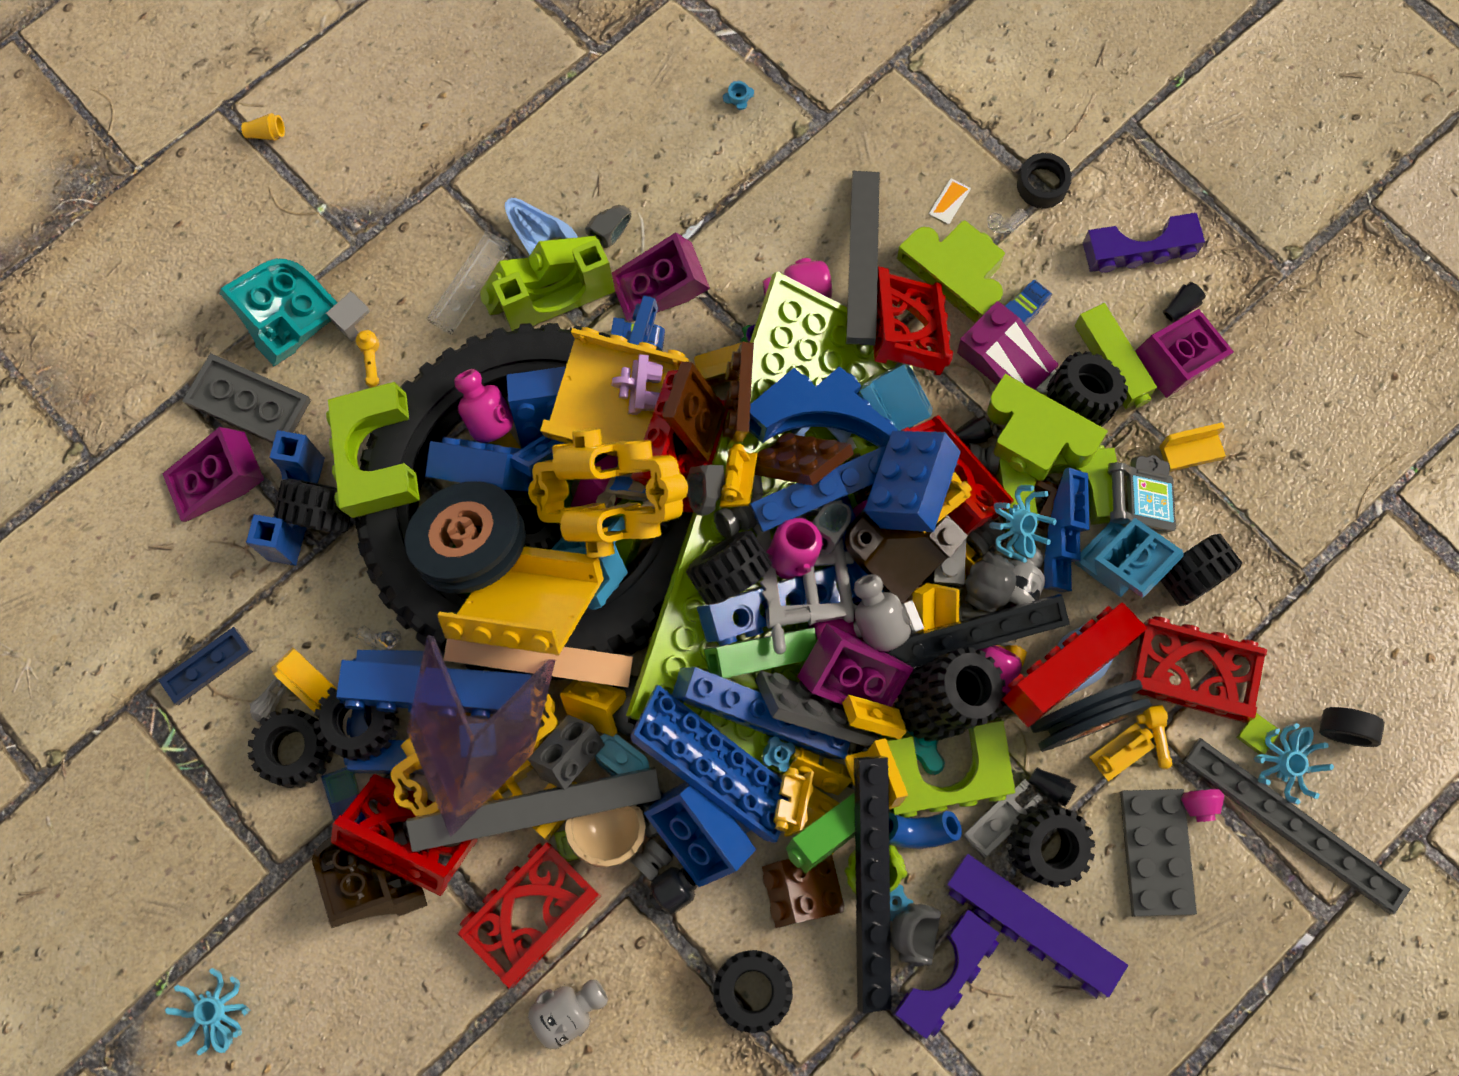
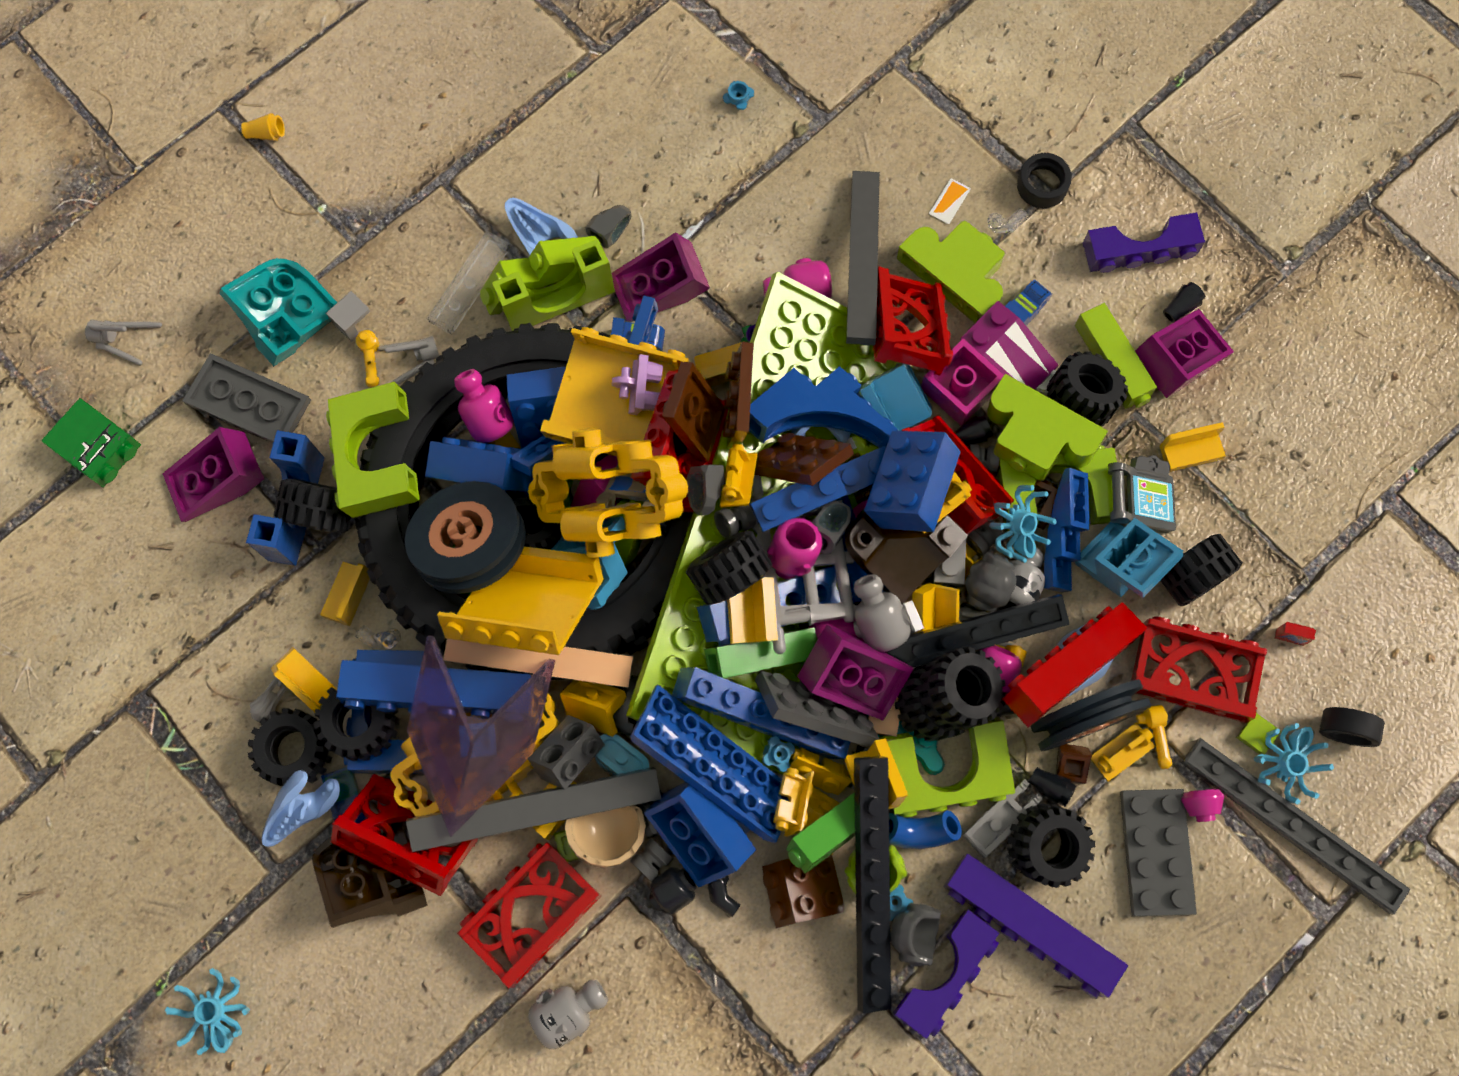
(91, 443): none -> green brick
(105, 331): none -> light grey plant
(205, 666): dark blue plate -> none
(295, 809): none -> light blue animal
(346, 593): none -> yellow panel
(423, 349): none -> light grey plant
(719, 896): none -> black arm
(753, 614): none -> yellow panel
(780, 999): black tyre -> none
(874, 717): yellow plate -> none
(963, 384): none -> dark pink brick
(1073, 762): none -> reddish brown slope
(1295, 633): none -> red tile

